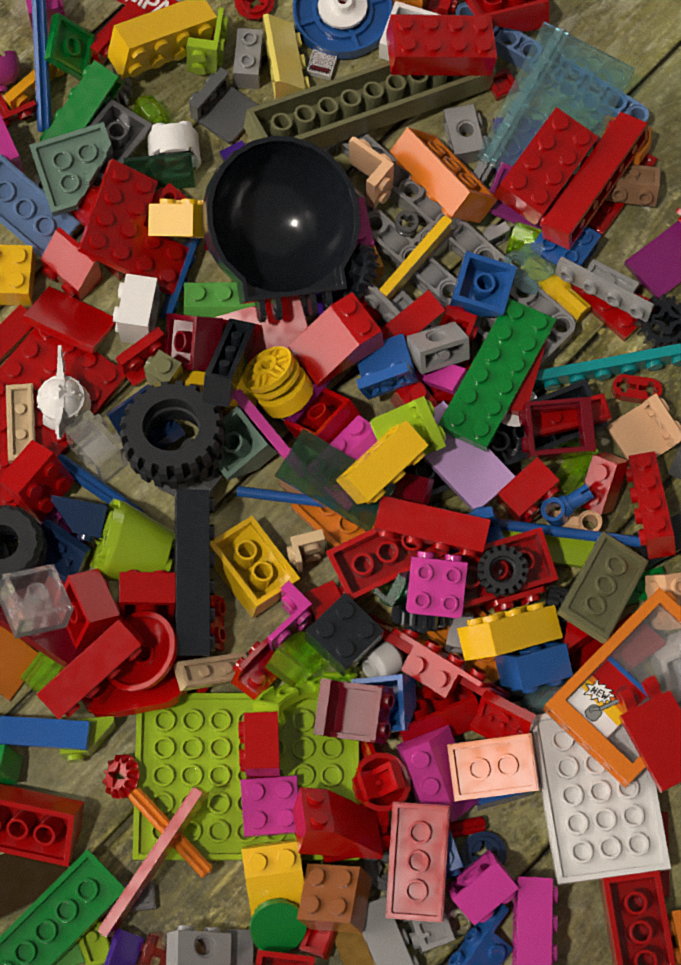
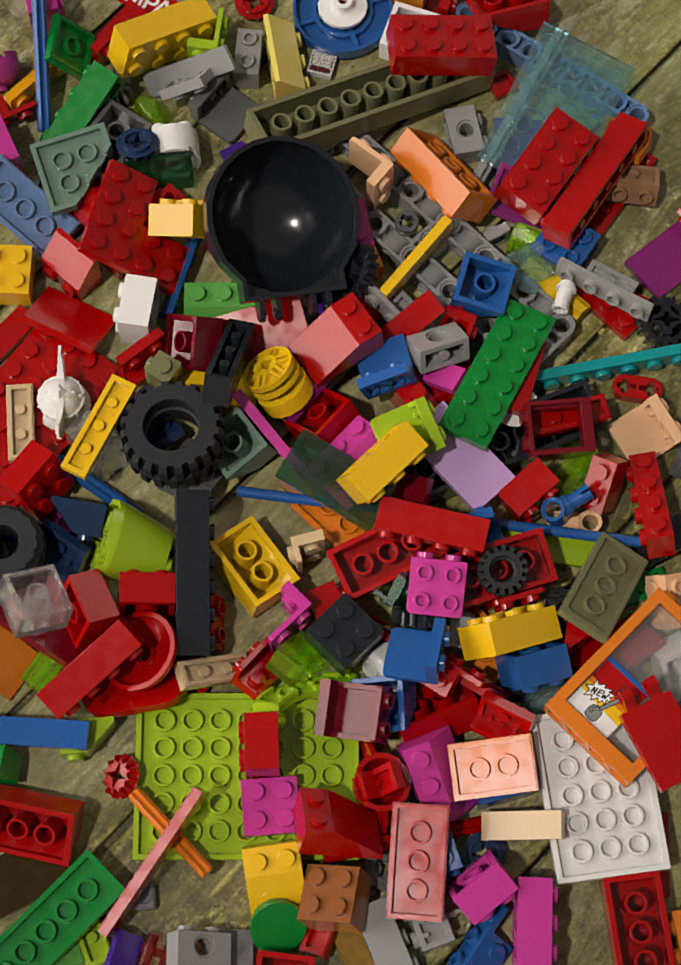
(98, 427): none -> yellow plate
(128, 140): none -> dark blue gear
(189, 74): none -> light grey bracket
(417, 653): none -> blue bracket
(523, 825): none -> tan tile
(565, 291): none -> white pin

